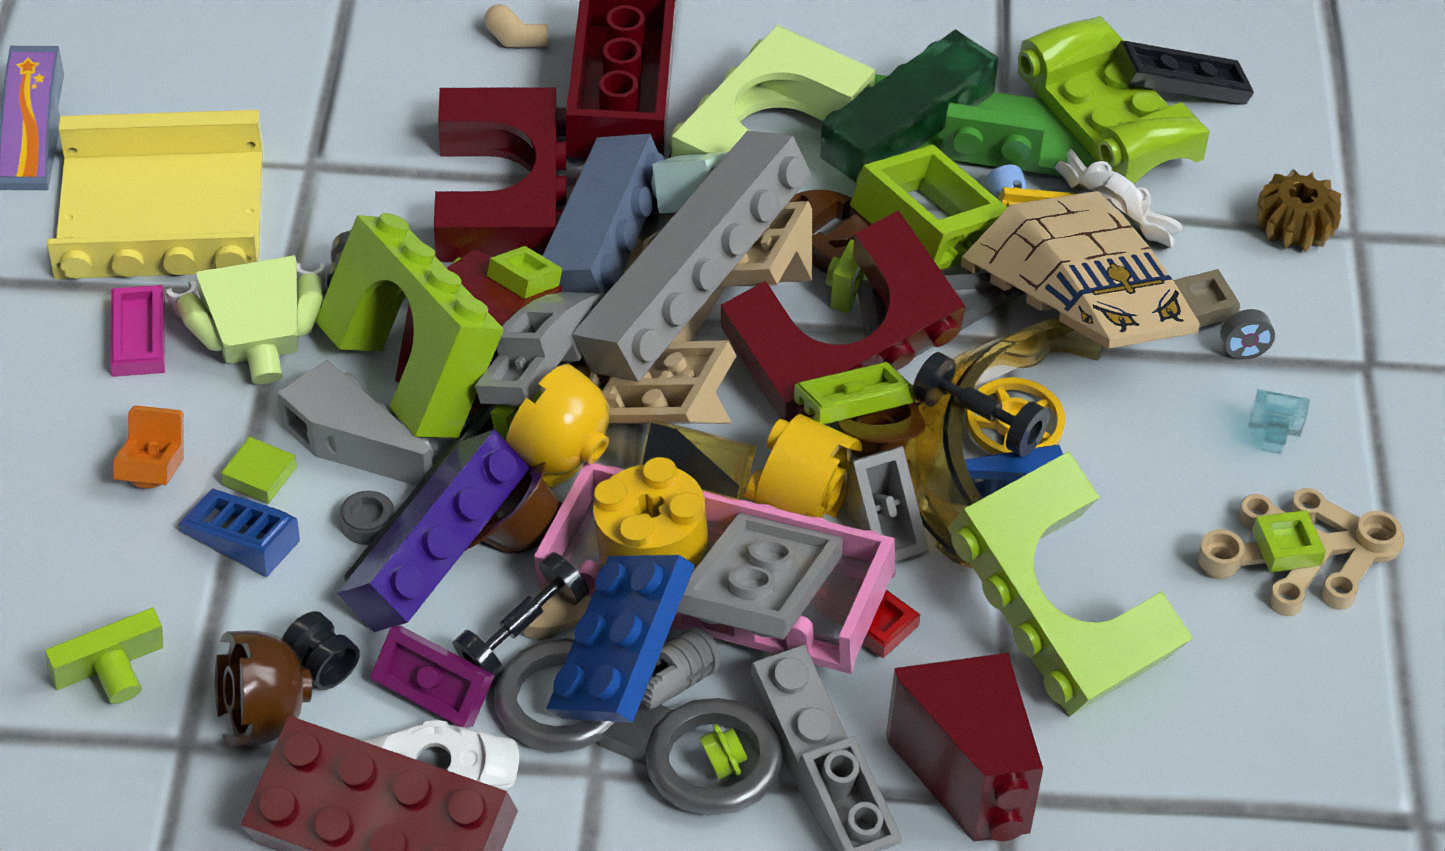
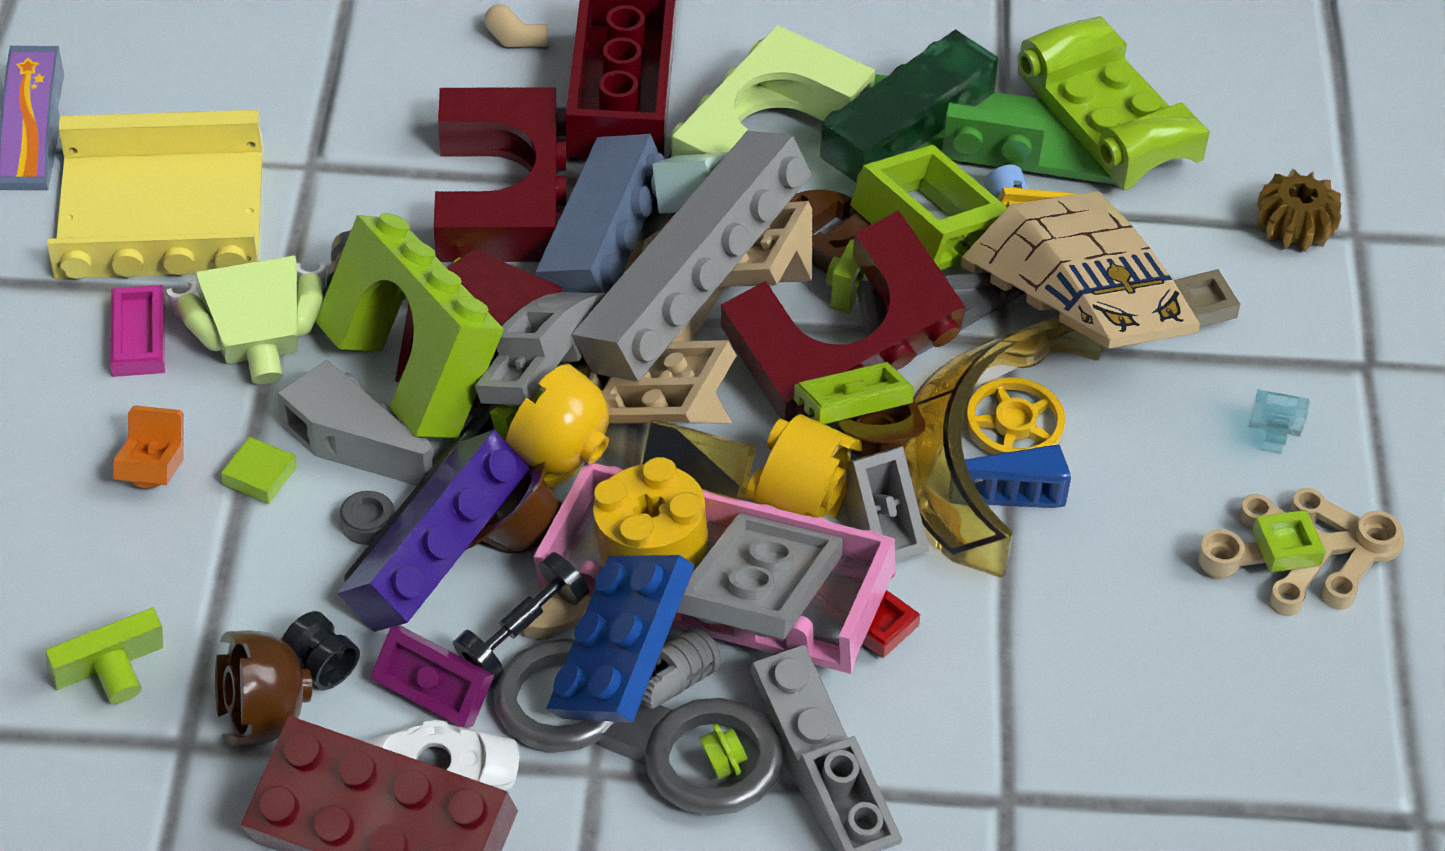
(259, 555): blue slope -> none
(524, 272): lime tile -> none
(936, 379): black wheel -> none
(969, 742): dark red slope -> none
(1074, 656): lime arch -> none
(1122, 194): white piece -> none
(1183, 72): black tile -> none
(1247, 334): dark grey tile -> none

